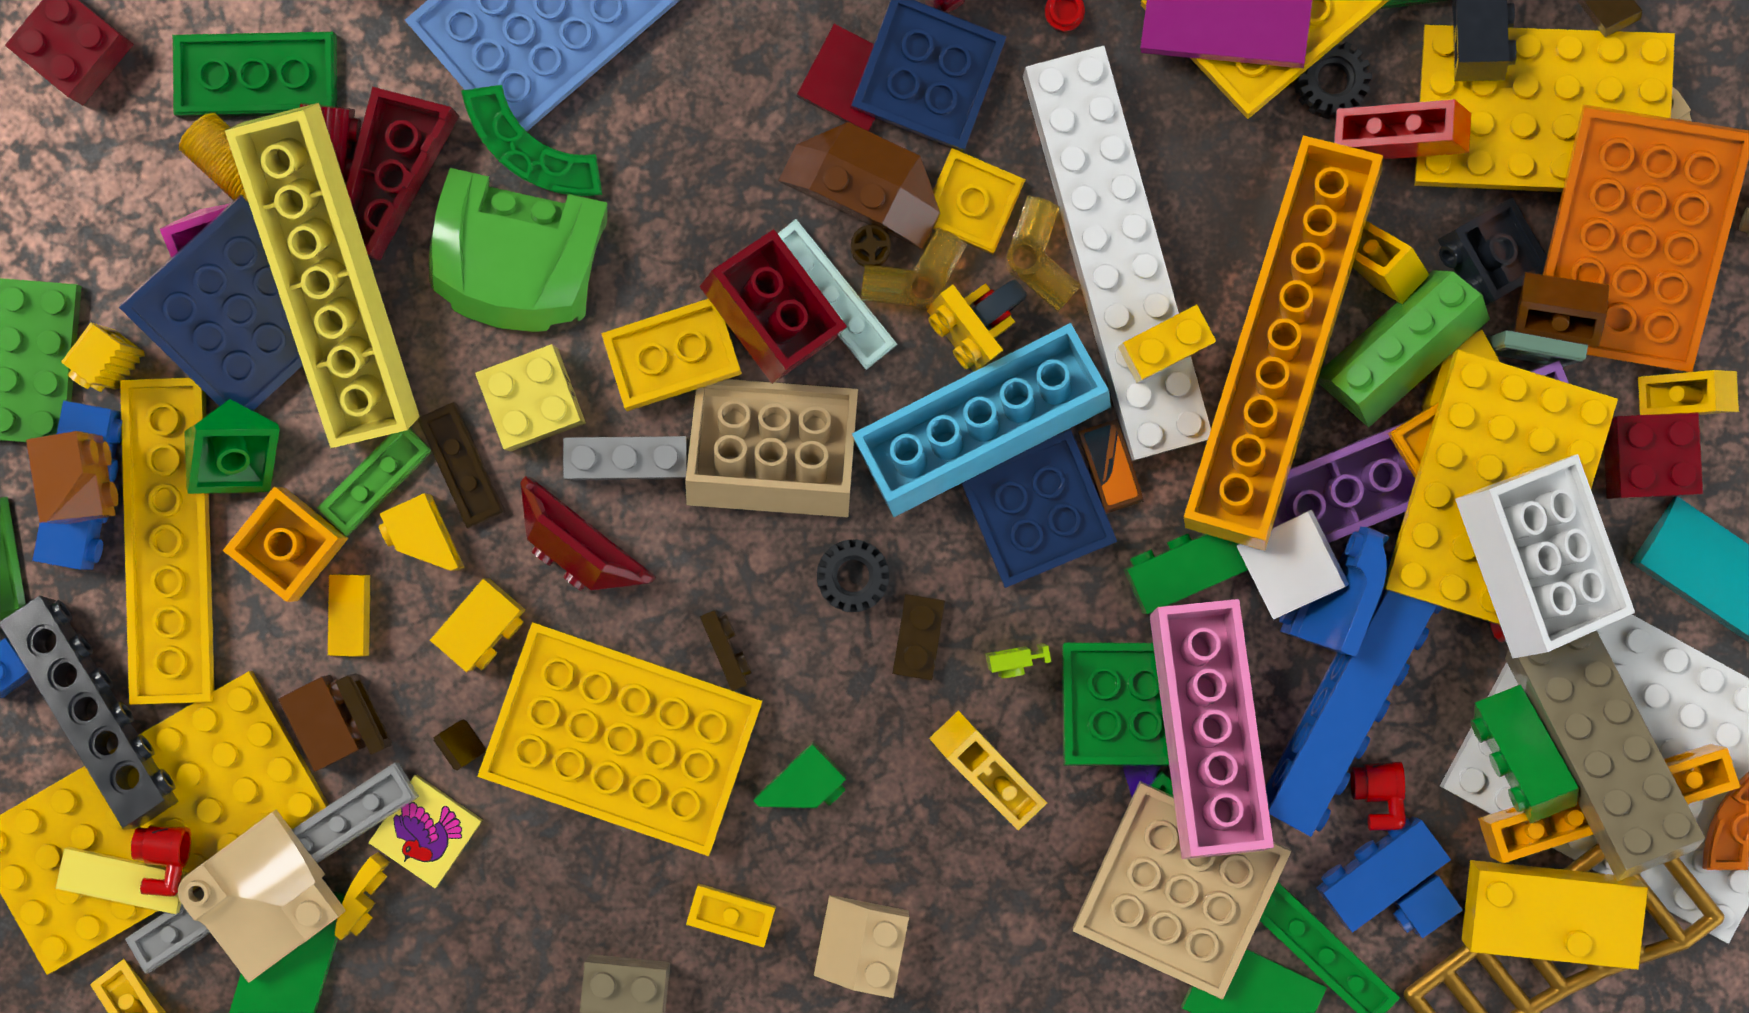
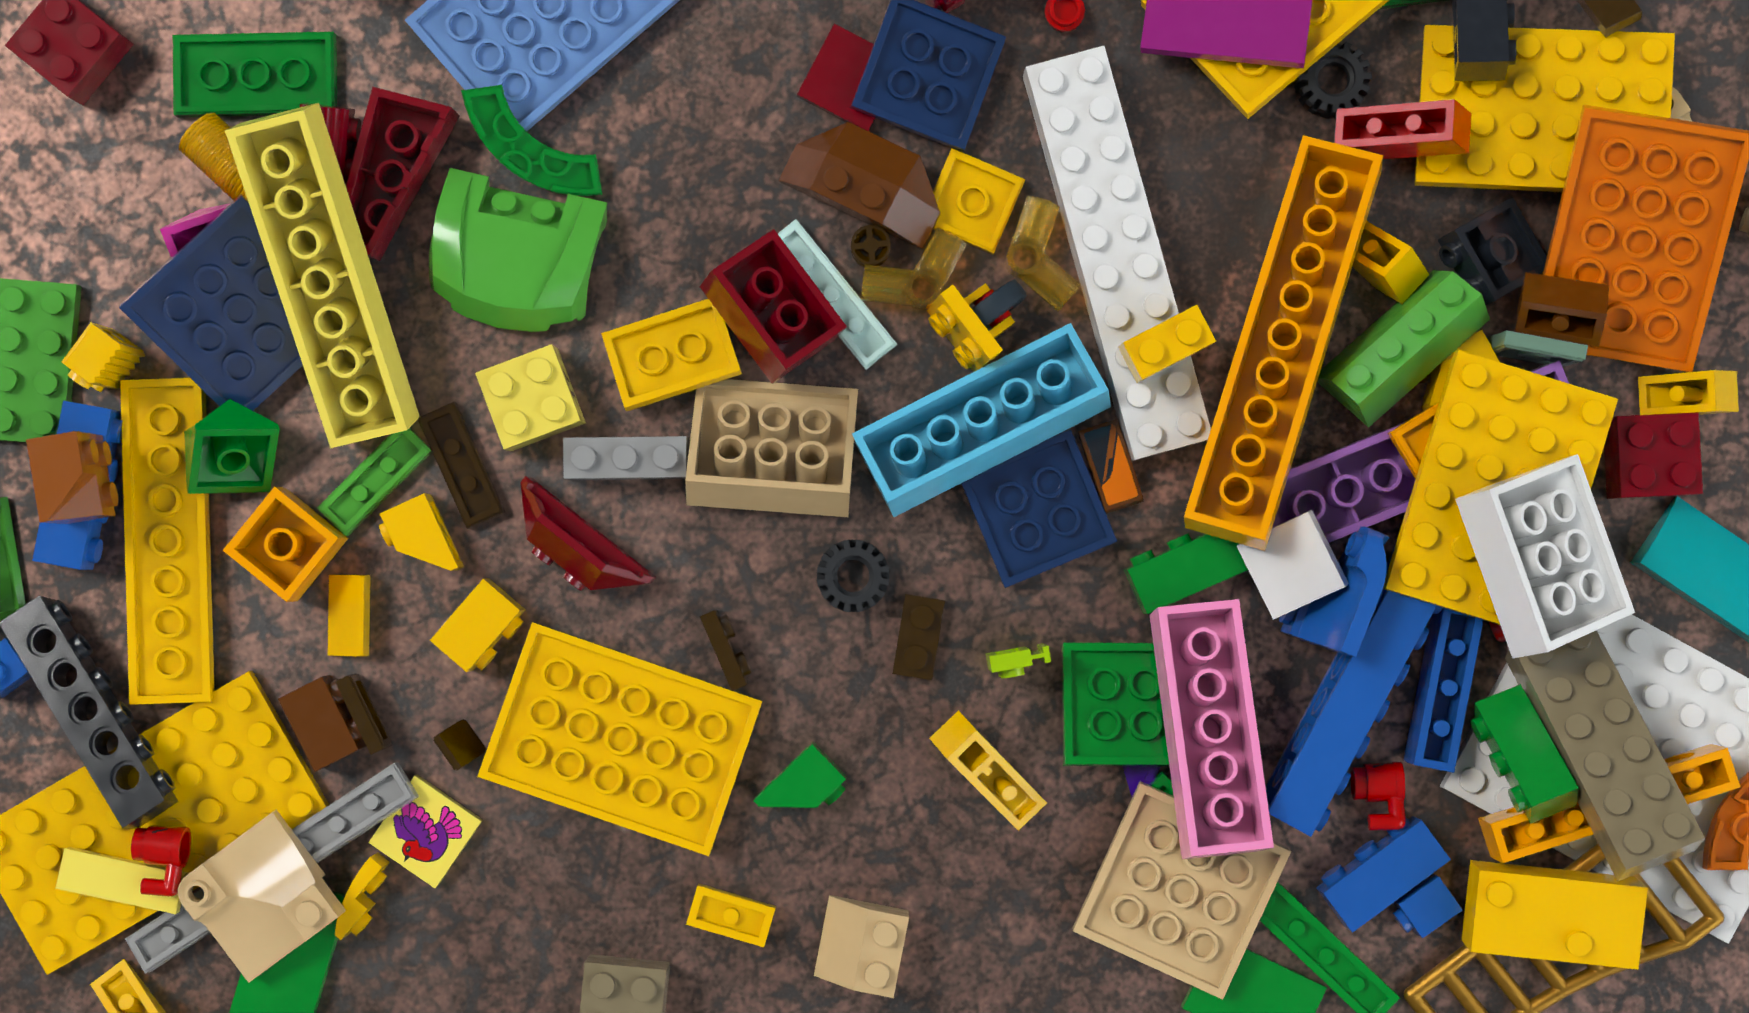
(1443, 690): none -> blue brick

